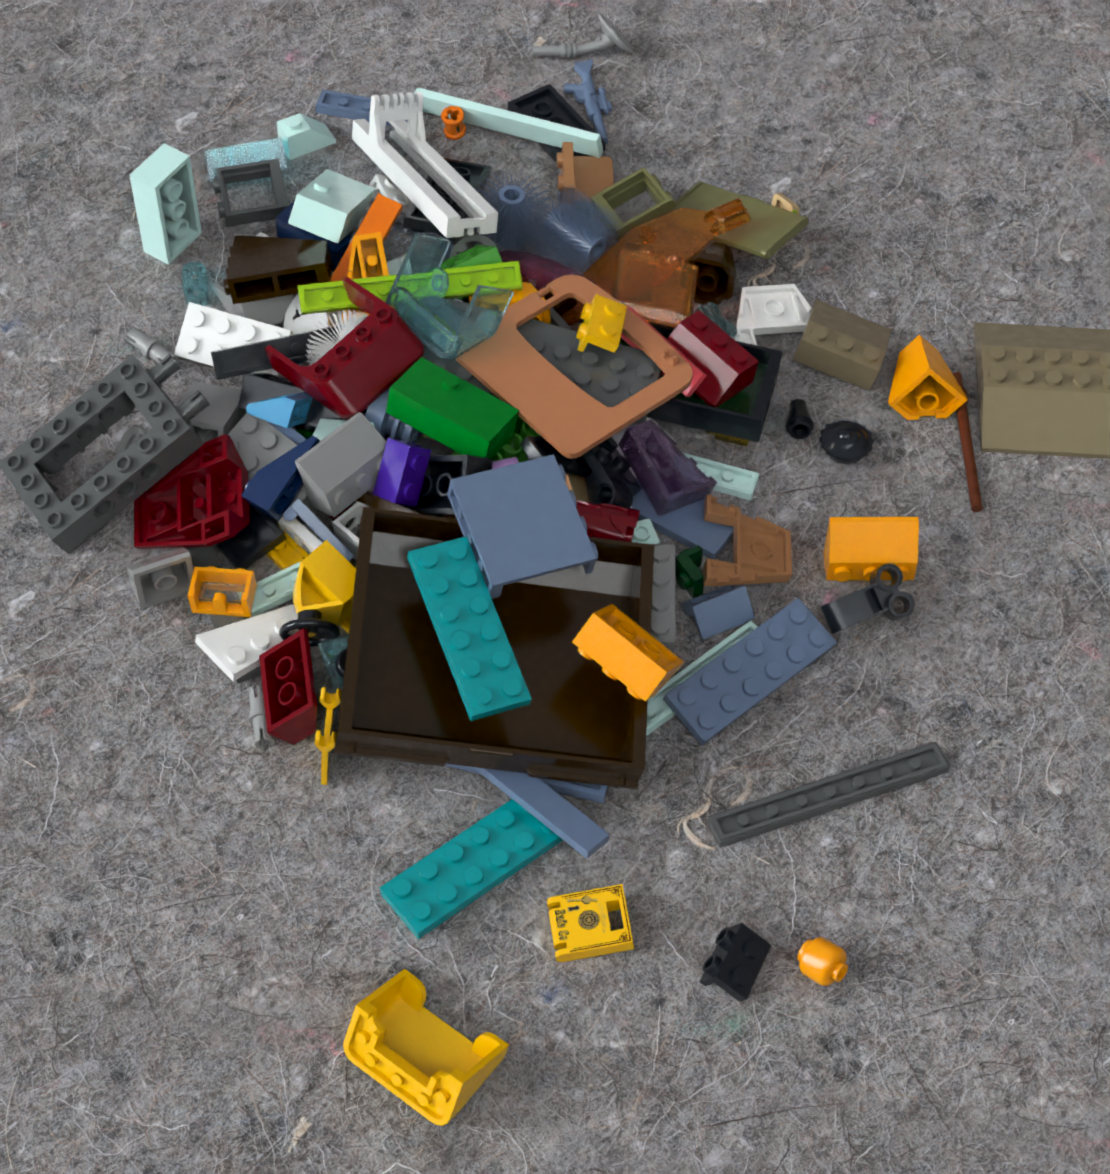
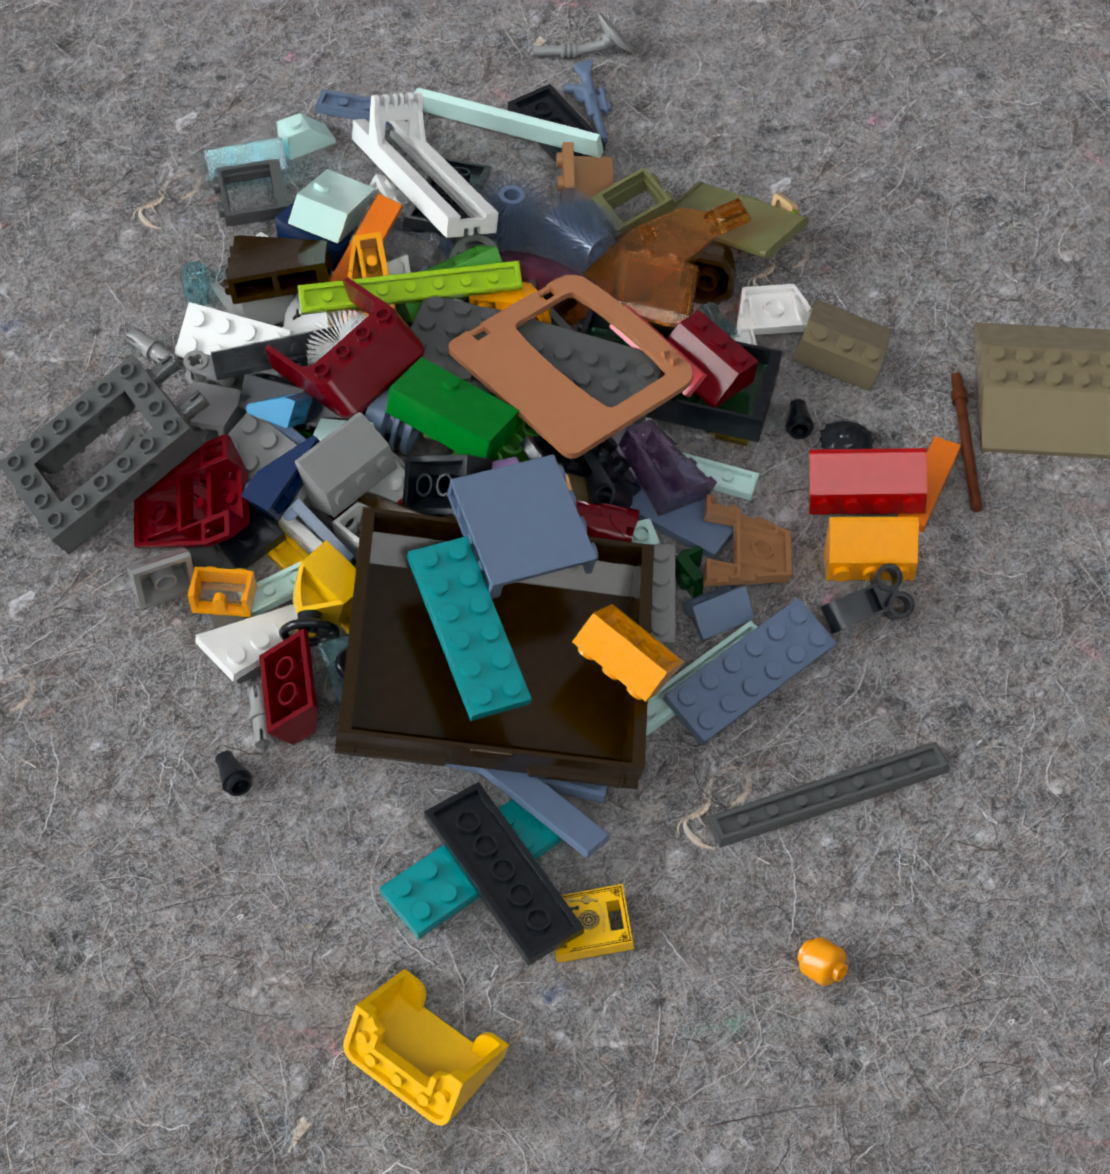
(166, 203): light aqua brick -> none
(203, 372): none -> light grey piece
(233, 775): none -> black cone
(328, 741): yellow flag -> none
(402, 472): dark purple brick -> none
(421, 303): clear light blue windscreen -> none
(451, 125): orange bush -> none
(504, 873): none -> black plate
(601, 324): yellow bracket -> none
(735, 961): black bracket -> none
(867, 481): none -> slope
(924, 383): light orange slope -> none
(940, 462): none -> orange tile

